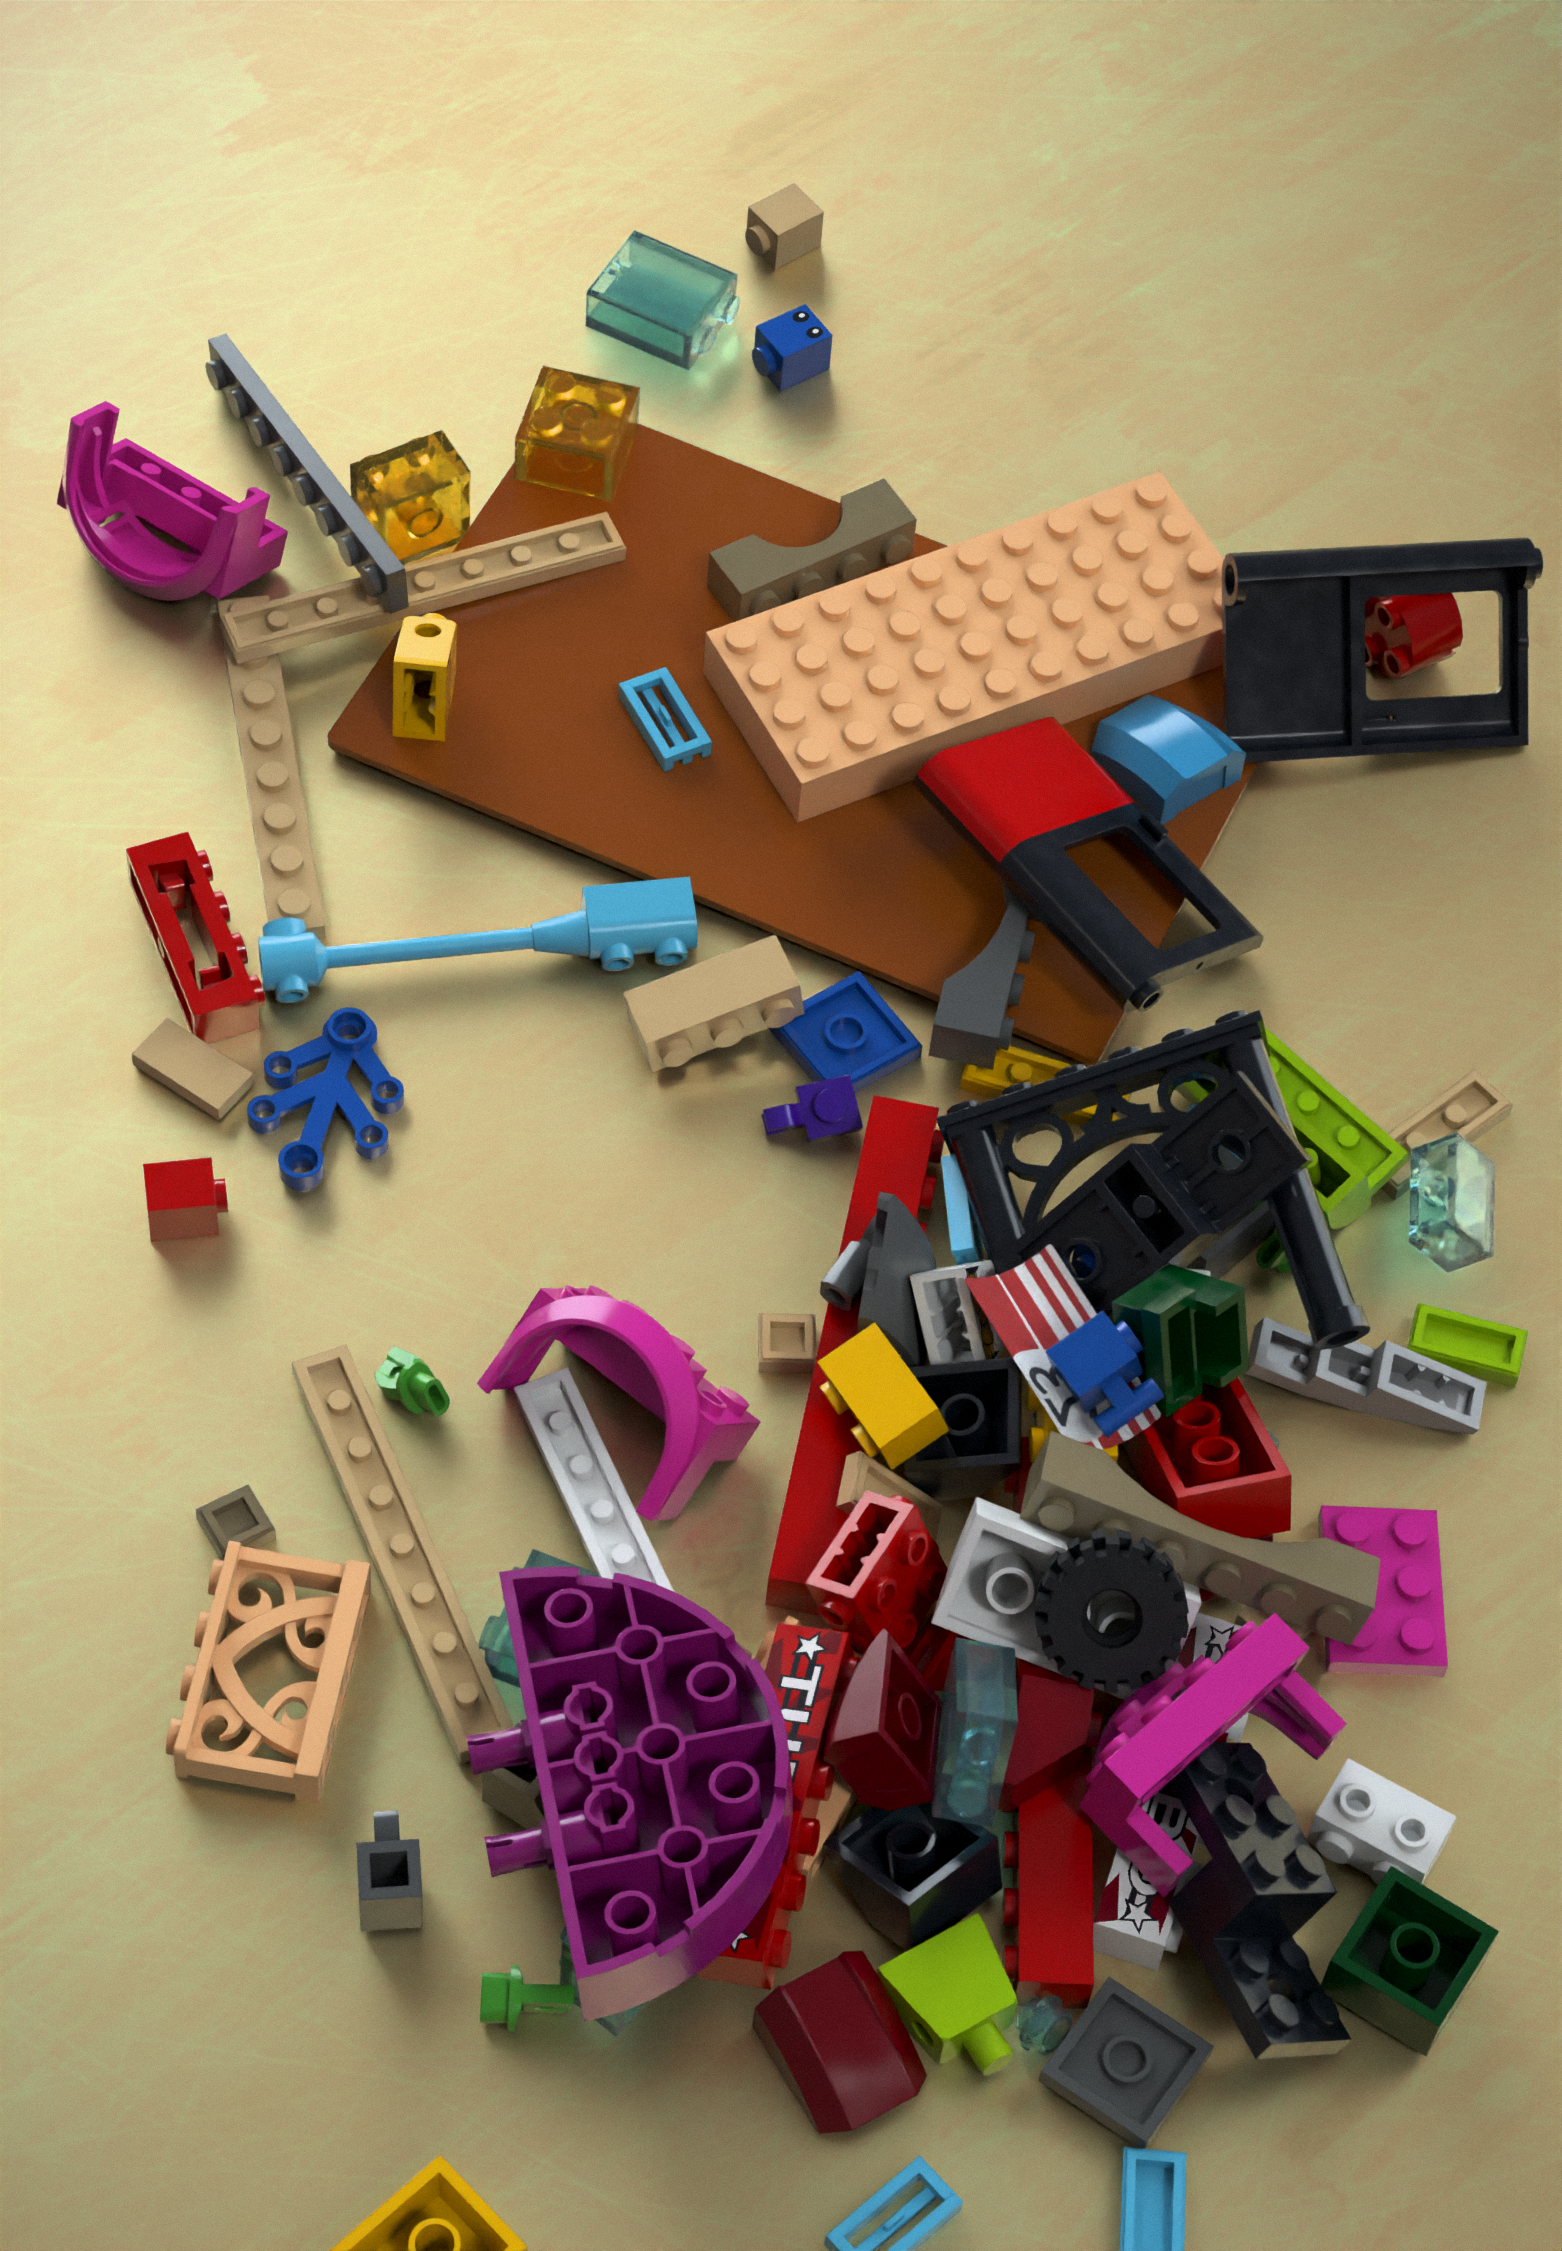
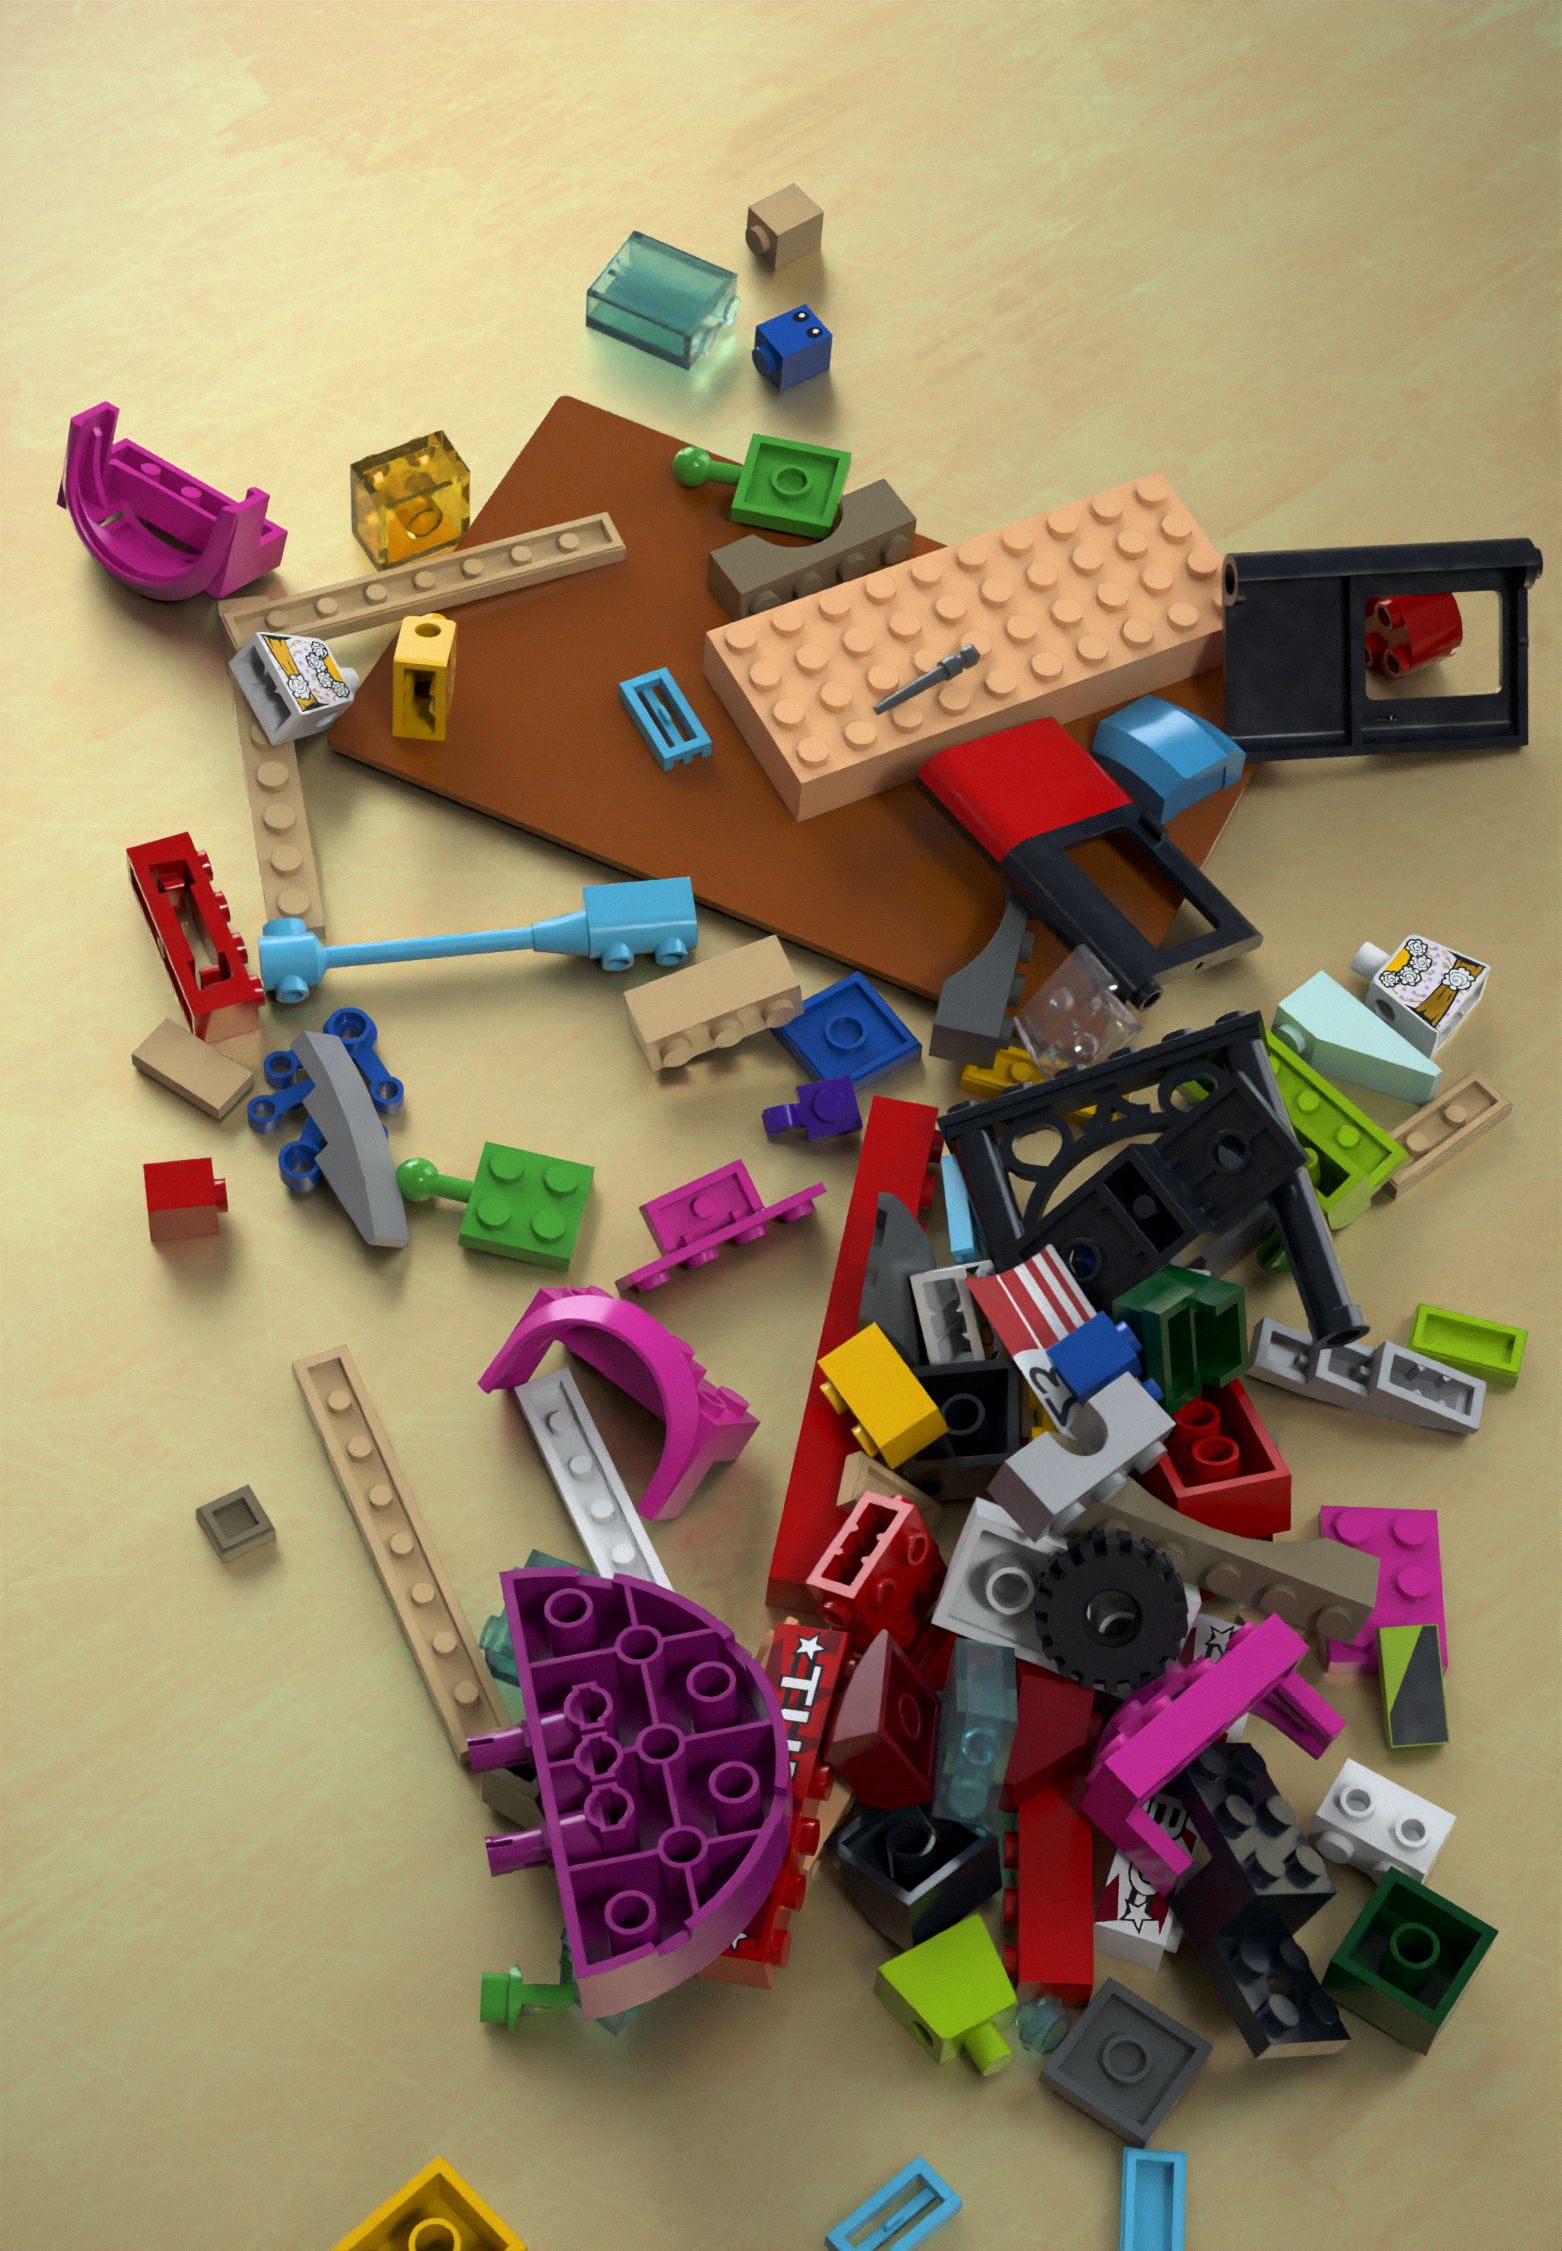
(293, 684): none -> white torso
(303, 1739): light nougat fence -> none
(310, 476): dark grey plate -> none
(357, 1149): none -> light grey slope
(389, 1878): dark grey brick -> none
(411, 1381): bright green piece -> none
(516, 1206): none -> bright green plate
(576, 433): clear yellow brick -> none
(706, 1213): none -> dark pink bracket
(780, 485): none -> bright green plate
(786, 1342): tan tile -> none
(840, 2044): dark red slope -> none
(846, 1278): dark grey bar -> none
(946, 669): none -> dark grey piece
(1049, 1486): none -> light grey arch
(1075, 1016): none -> clear slope
(1352, 1043): none -> light aqua slope
(1412, 1686): none -> black tile
(1421, 989): none -> torso
(1452, 1202): clear light blue brick -> none

